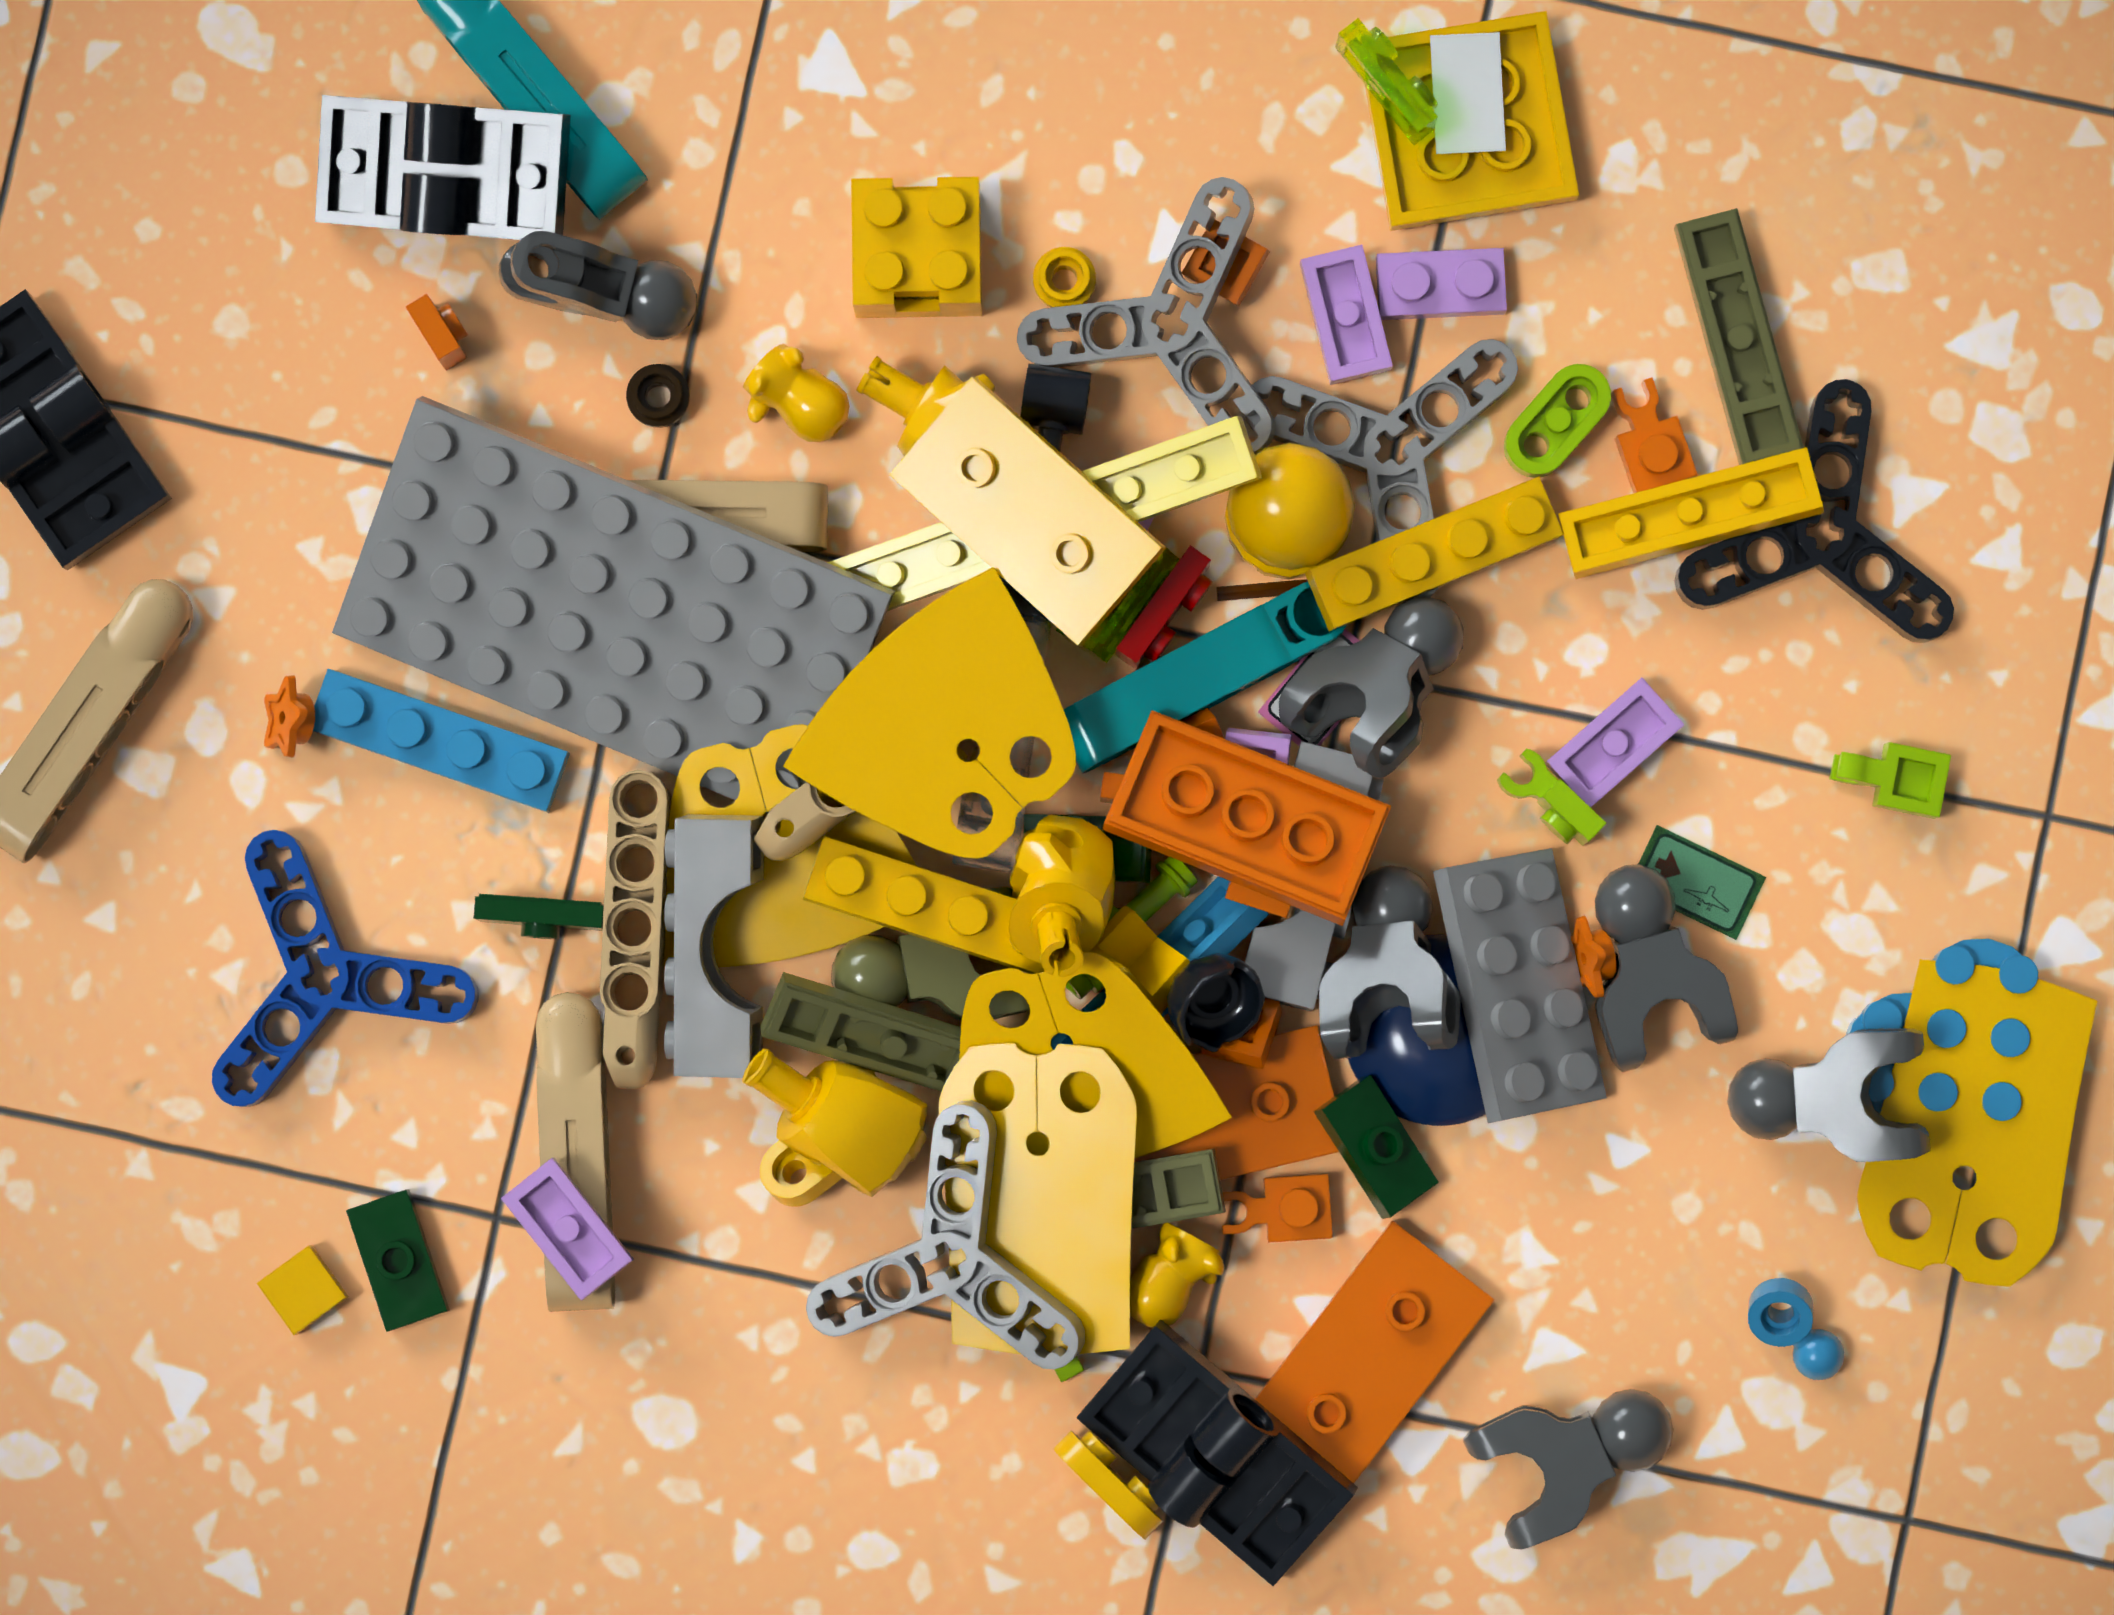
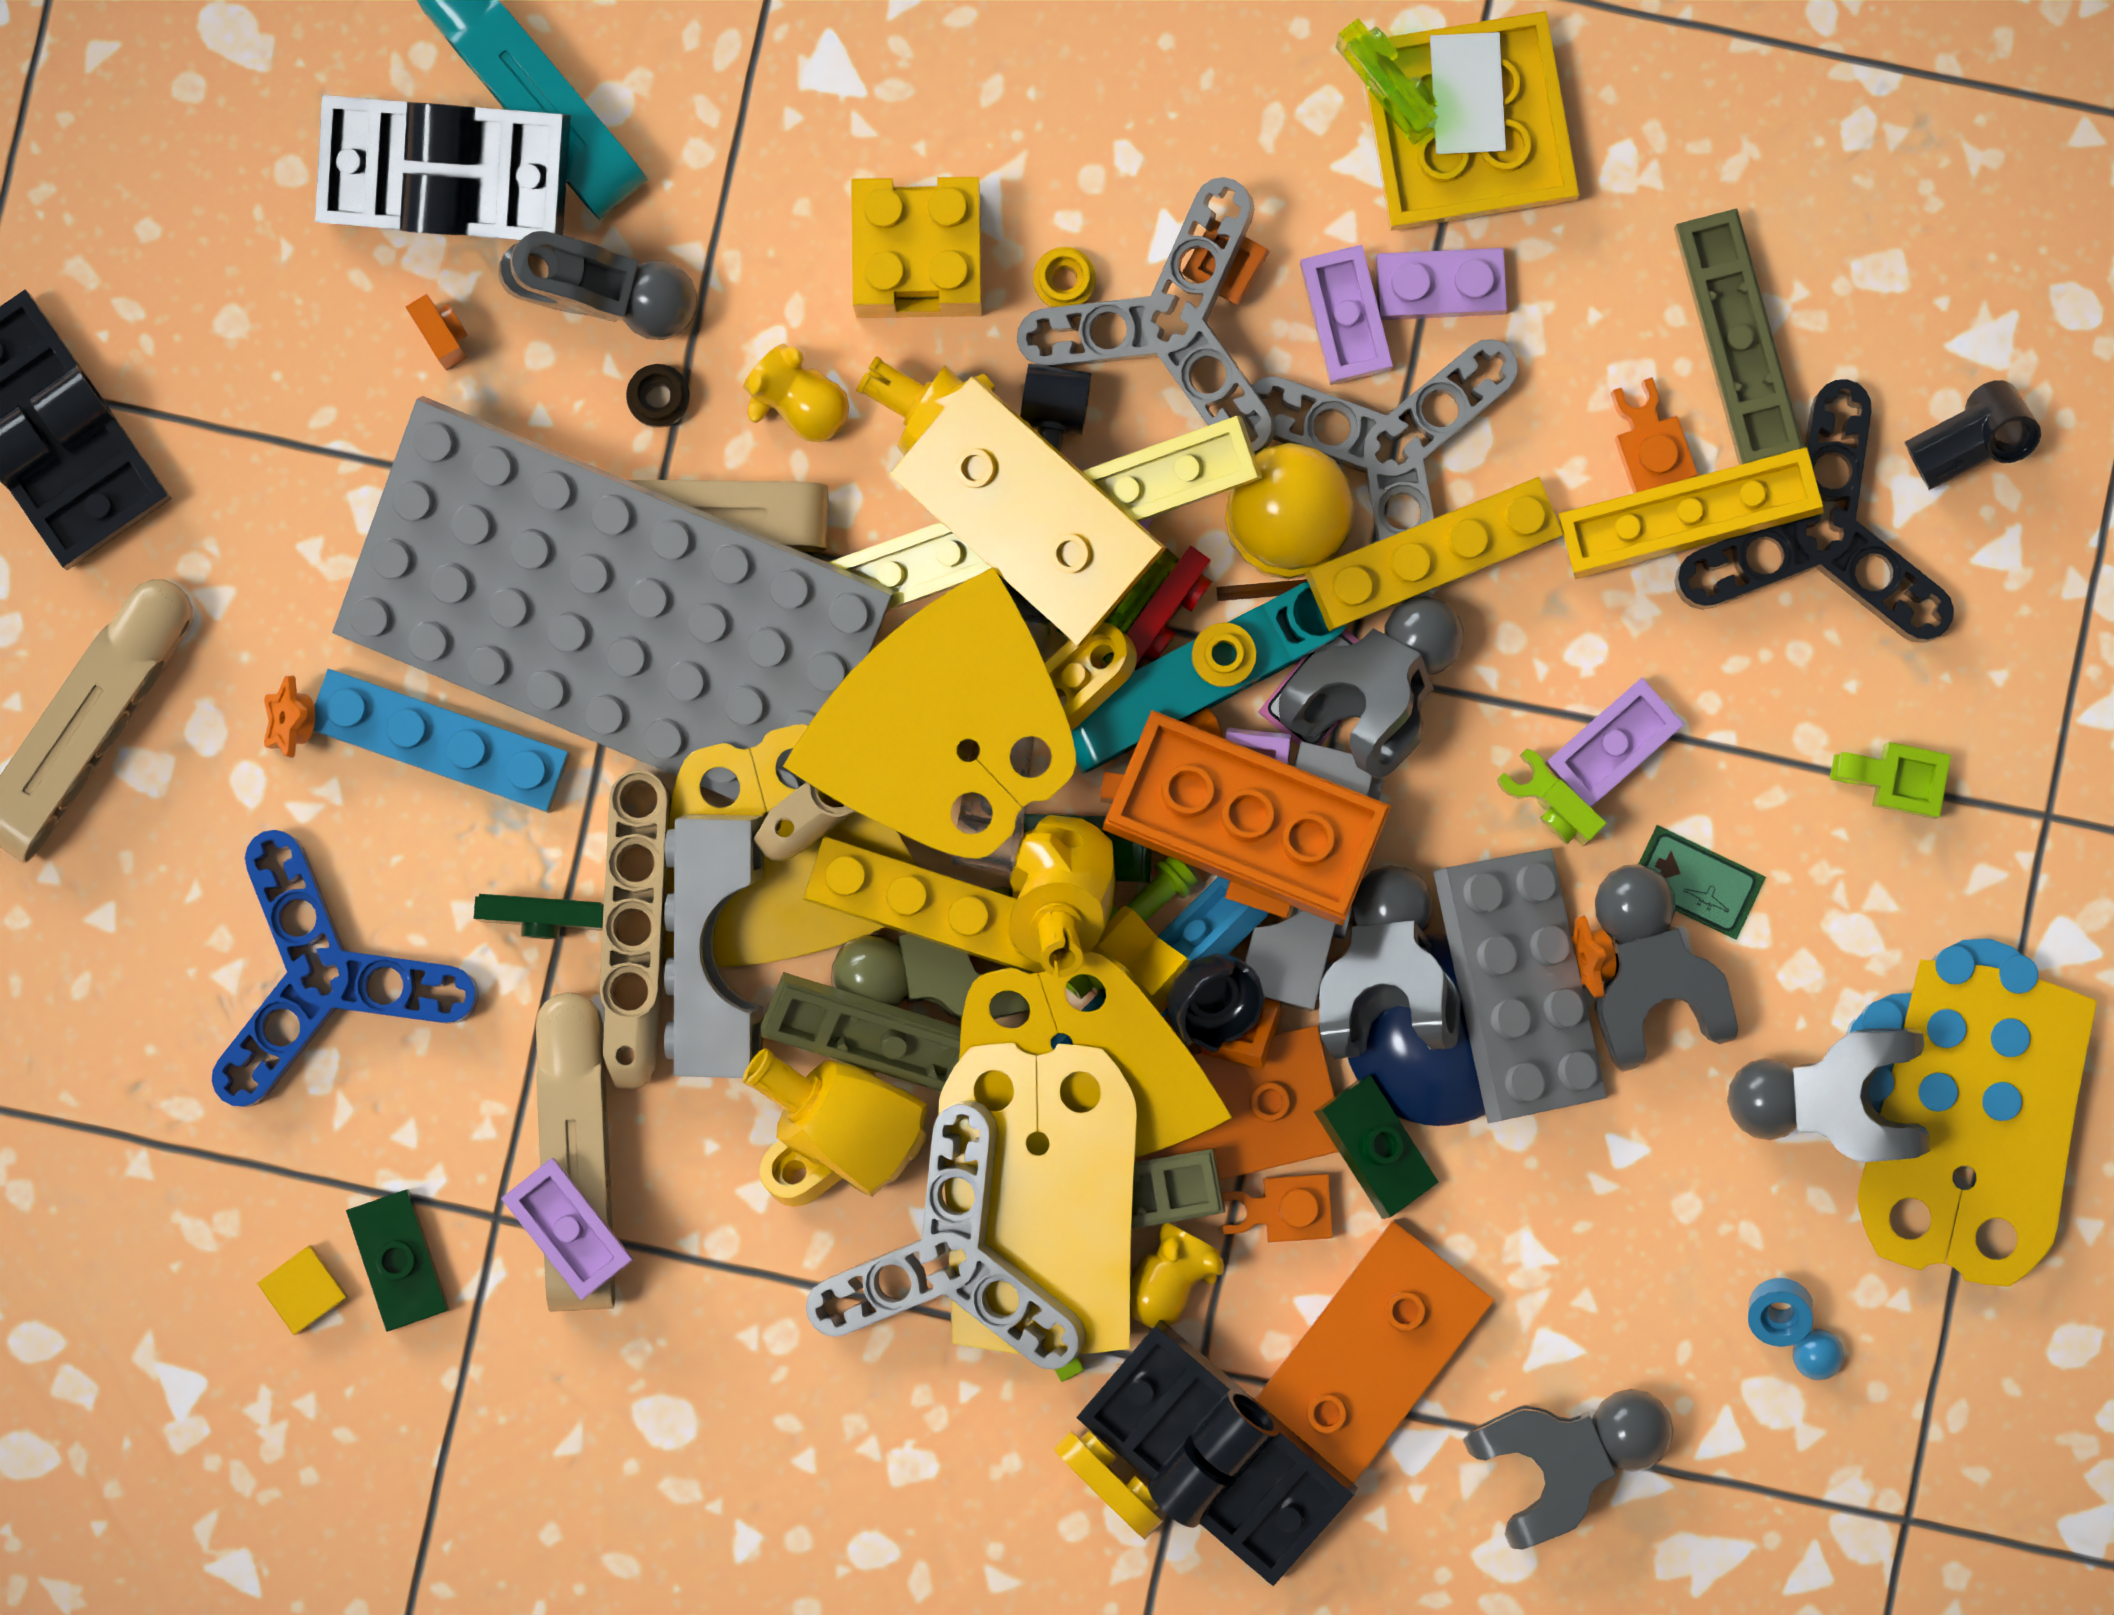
(1078, 674): none -> yellow plate
(1223, 675): none -> yellow plate
(1556, 421): lime plate -> none
(1992, 426): none -> black piece

